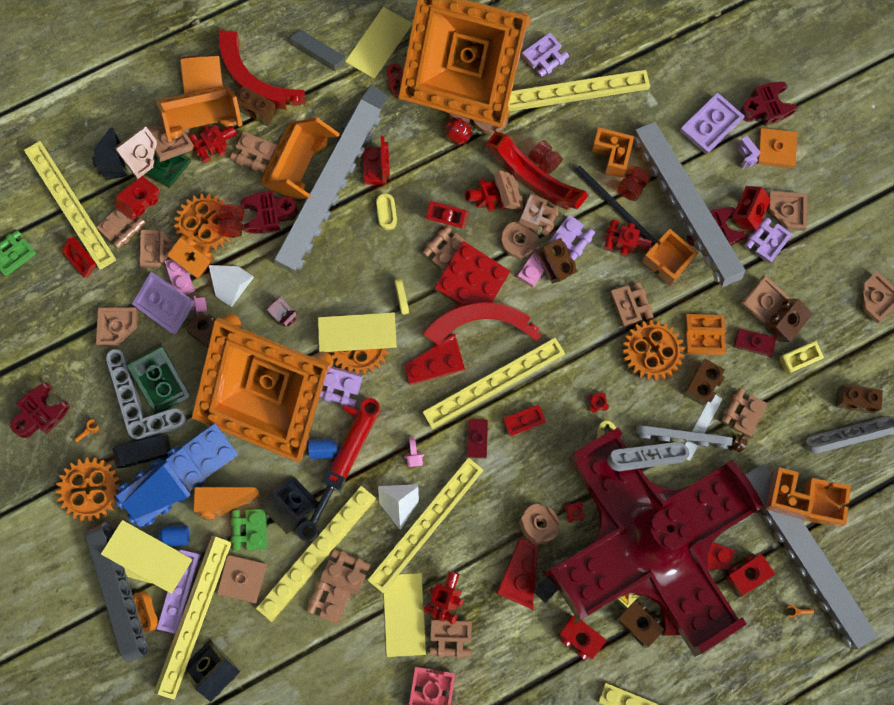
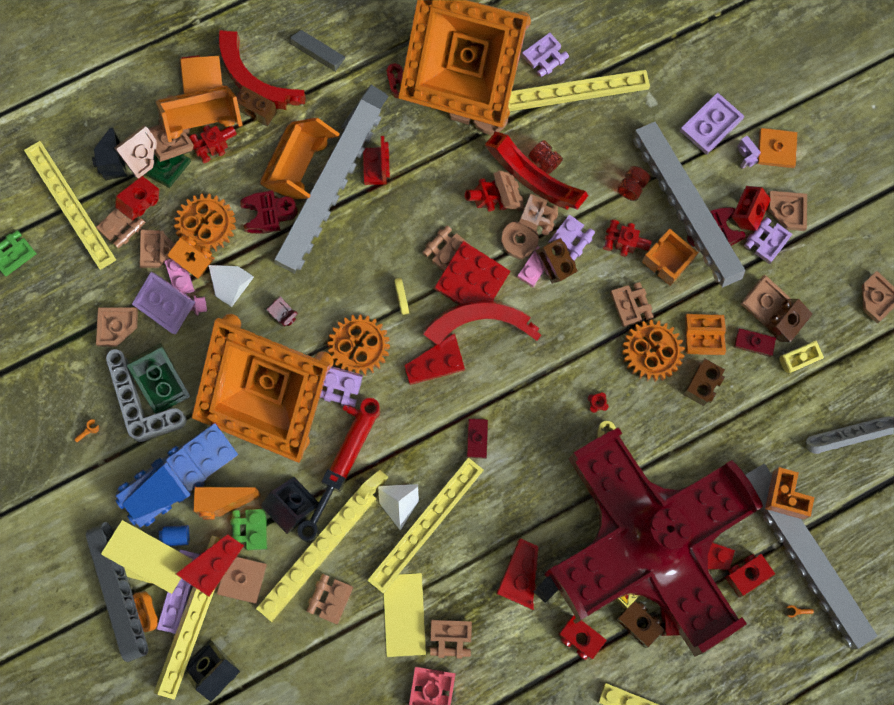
(29, 417): dark red piece -> none
(78, 257): red plate -> none
(89, 507): orange gear -> none
(141, 451): black beam -> none
(202, 336): reddish brown brick -> none
(210, 567): none -> red wing
(230, 222): clear red wheel -> none
(255, 147): nougat plate -> none
(322, 448): blue brick -> none
(344, 577): nougat plate -> none
(357, 332): light yellow piece -> none
(371, 485): none -> light yellow beam
(378, 42): light yellow piece -> none
(386, 211): light yellow tile -> none
(414, 458): bright pink piece -> none
(446, 598): red piece -> none
(447, 215): red brick -> none
(458, 131): red head -> none
(493, 383): light yellow plate -> none
(524, 421): red plate -> none
(532, 531): nougat plate -> none
(578, 507): red plate -> none
(614, 204): black piece -> none
(616, 147): orange brick -> none
(634, 457): light grey piece -> none
(703, 423): white sticker -> none
(703, 440): light grey piece -> none
(738, 443): reddish brown plate -> none
(749, 415): nougat plate -> none
(767, 105): dark red piece -> none
(827, 502): orange piece -> none
(859, 398): reddish brown brick -> none

